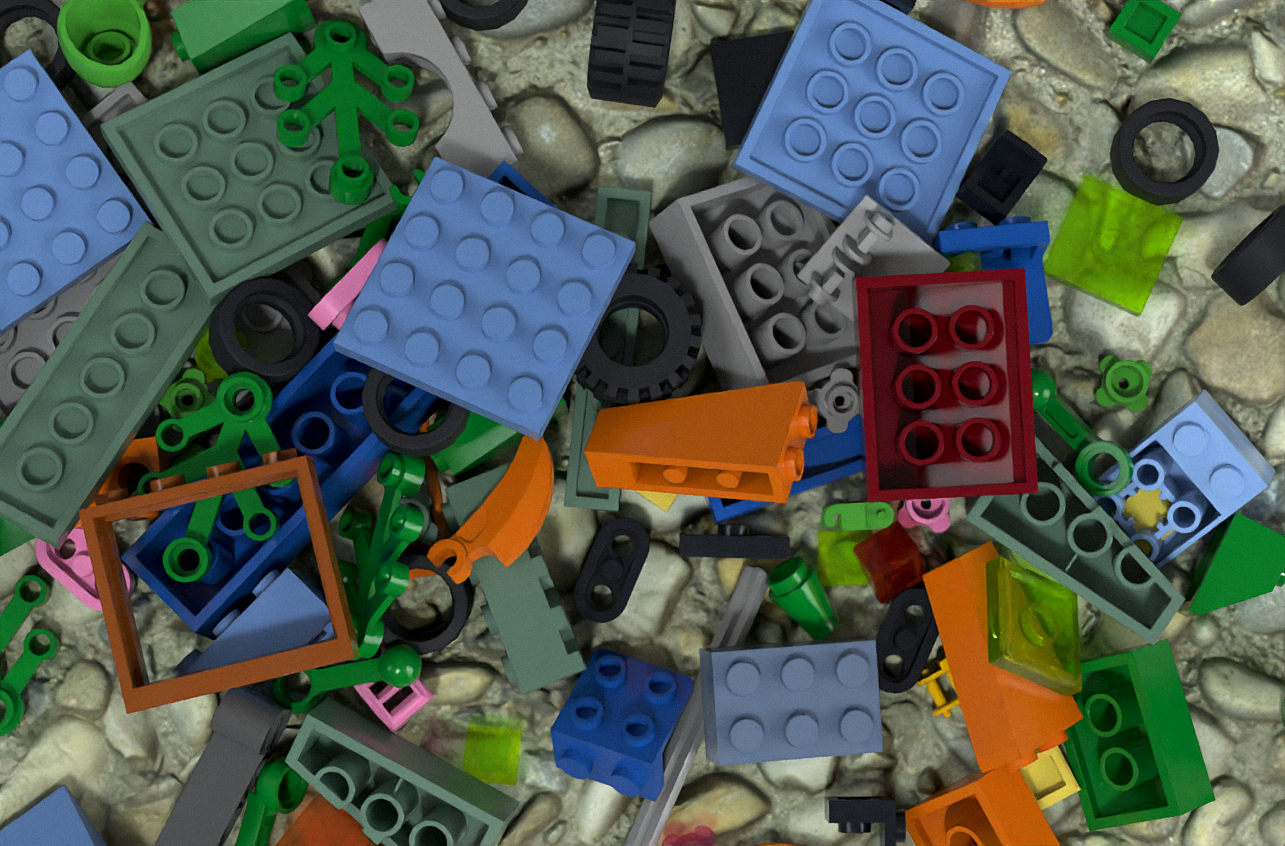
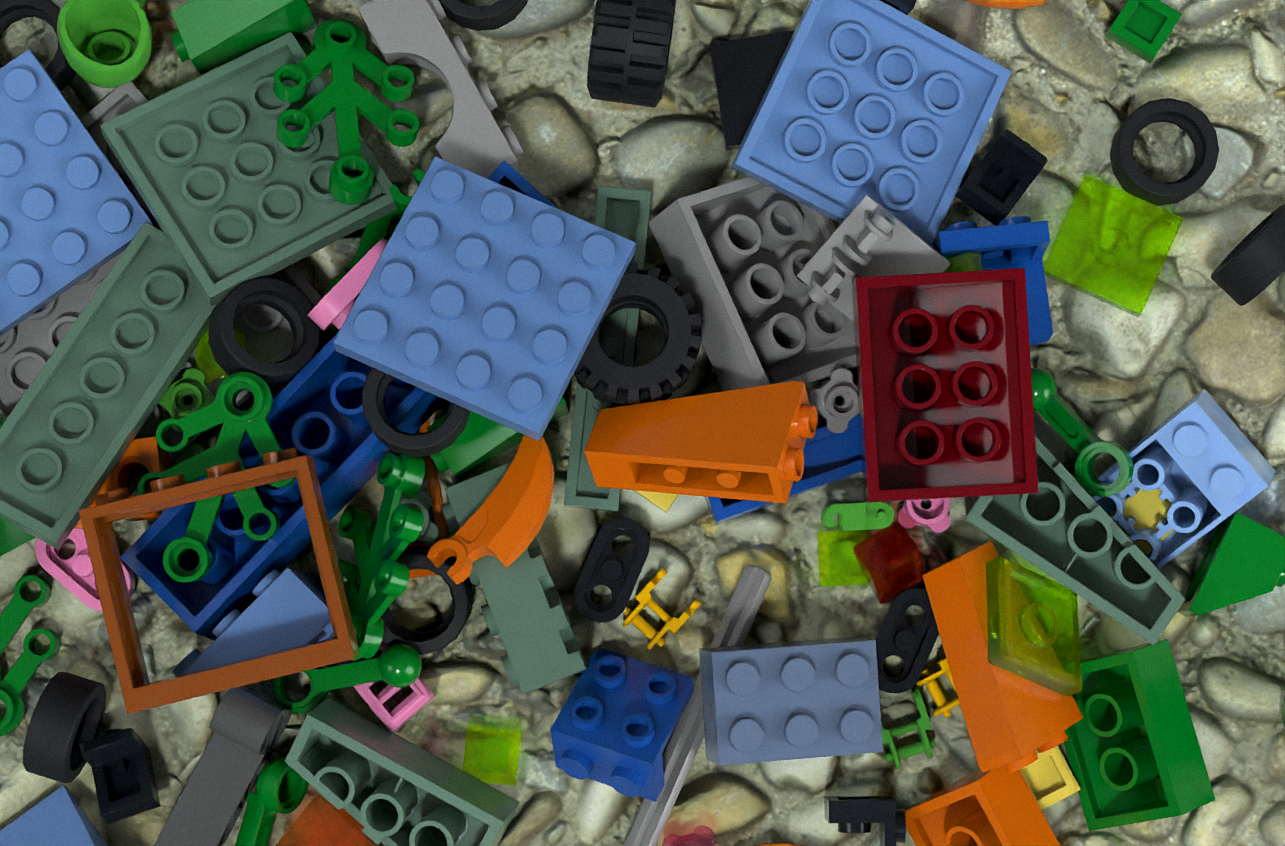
(63, 719): none -> black tyre
(121, 774): none -> black bracket
(642, 625): none -> yellow piece
(734, 542): black plate -> none
(802, 596): green cone -> none
(921, 723): none -> bright green piece
(1137, 376): bright green plate -> none

